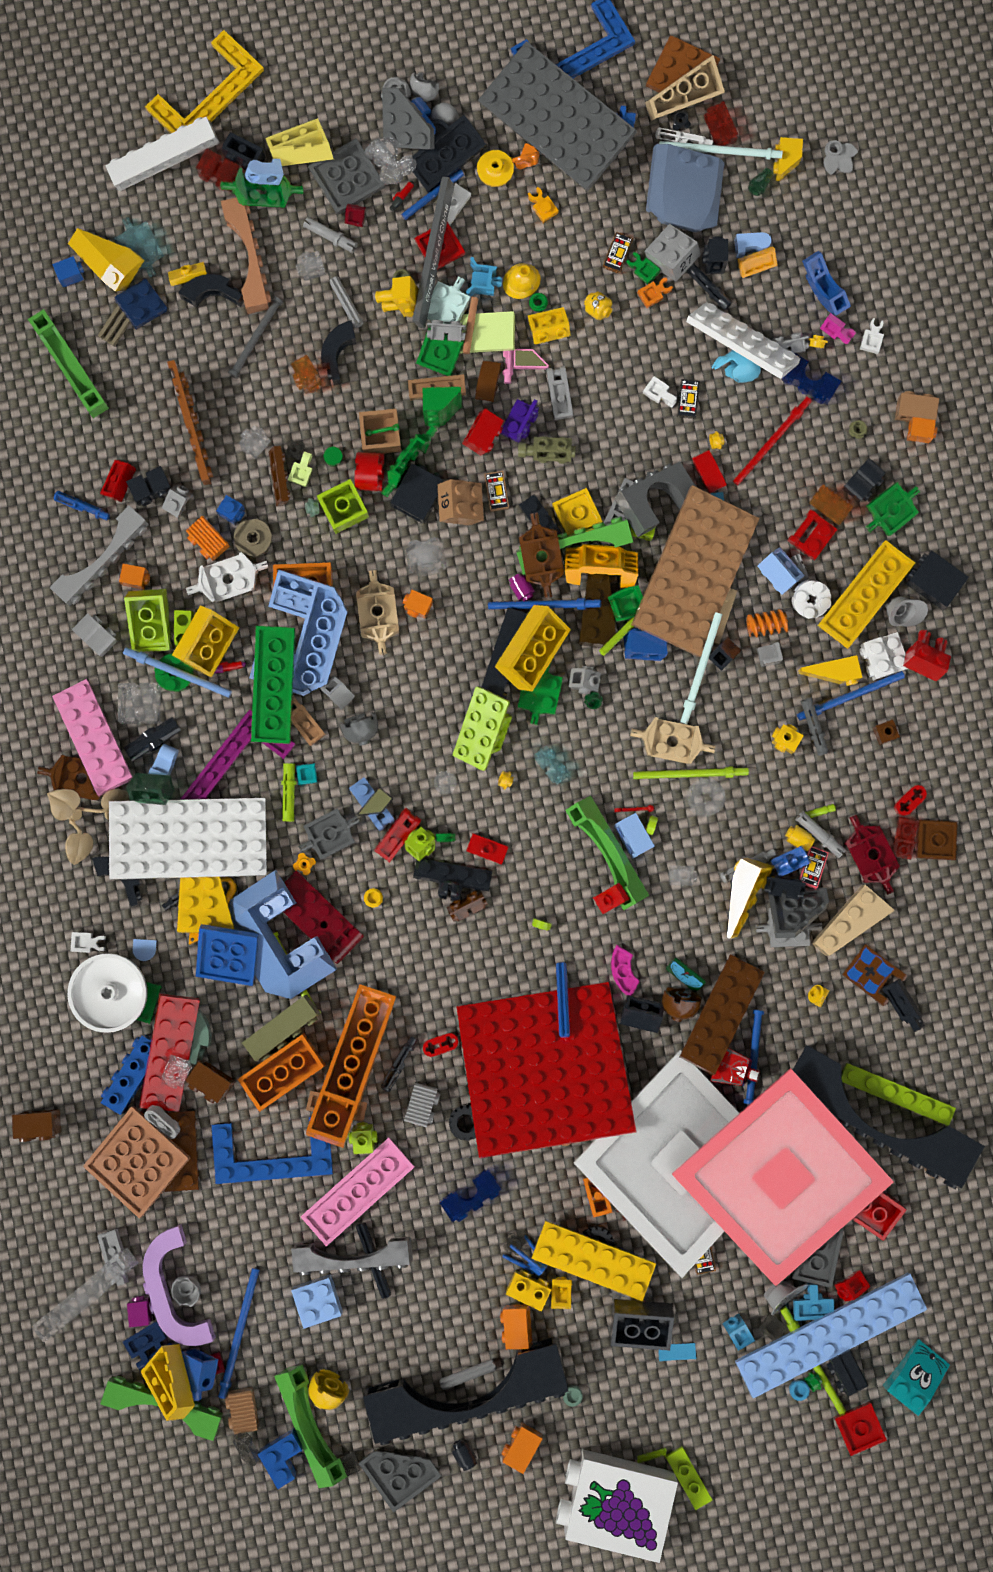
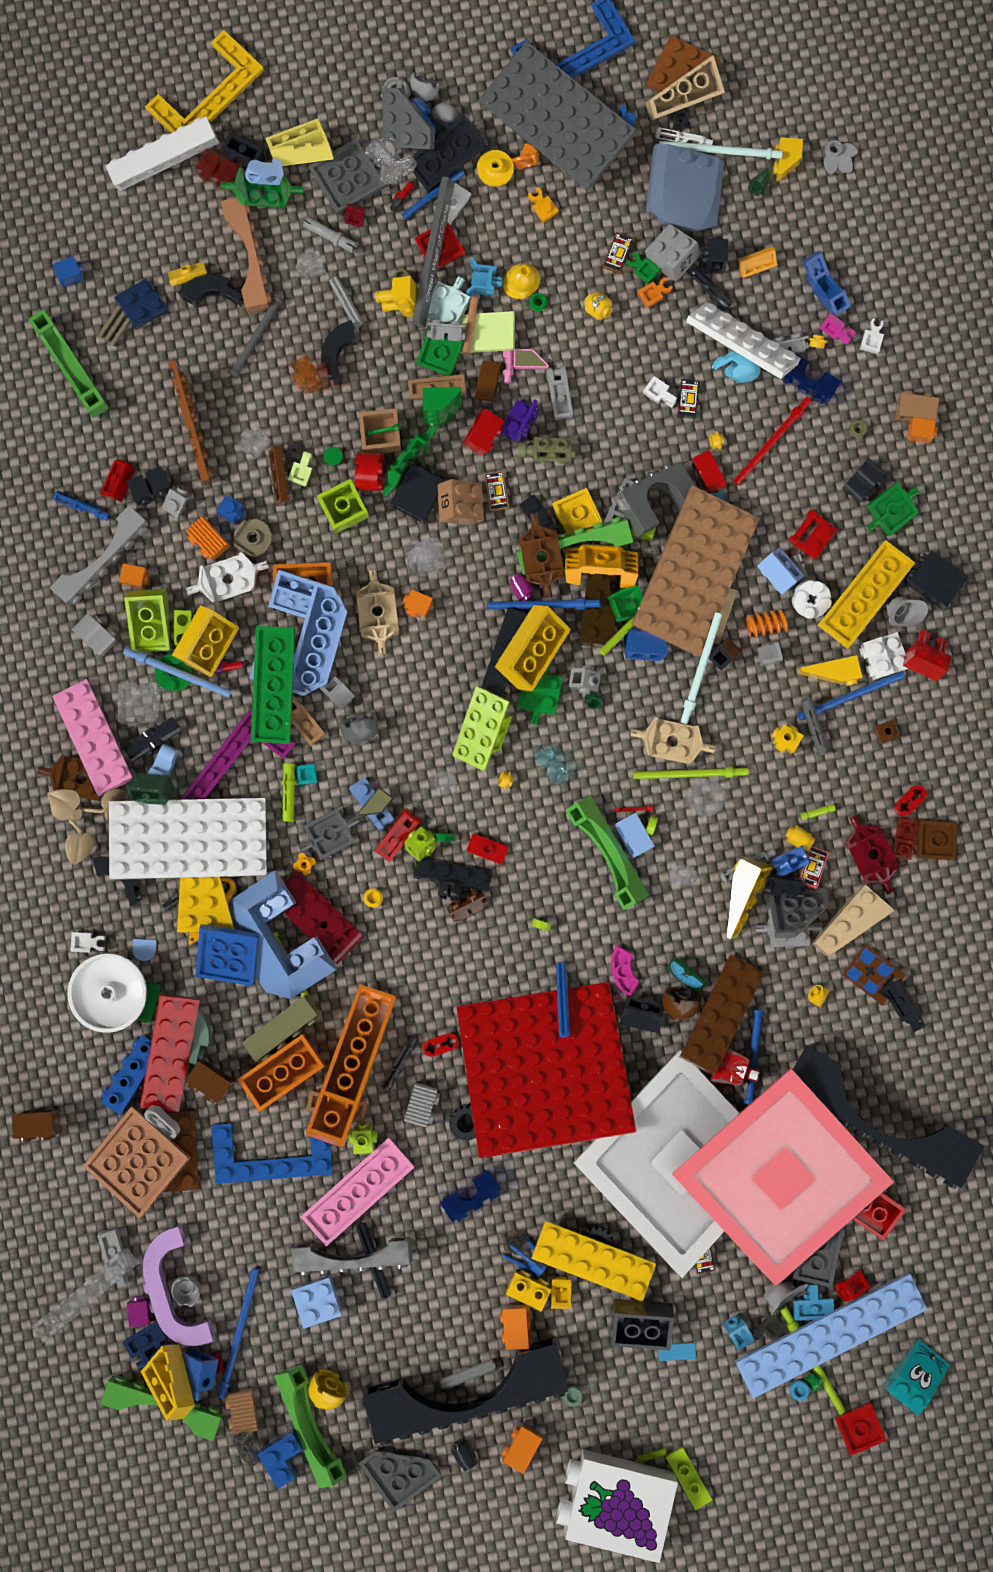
(110, 261): yellow wedge -> none
(141, 241): clear light blue plate -> none
(176, 1065): clear brick -> none
(312, 507): sand green plate -> none
(549, 325): yellow bracket -> none
(598, 1202): orange brick -> none
(611, 898): red plate -> none
(721, 125): clear red hinge -> none
(751, 243): light blue leg -> none
(819, 833): light grey pin -> none
(831, 504): clear orange brick -> none
(847, 1372): black brick -> none
(897, 1094): lime plate -> none

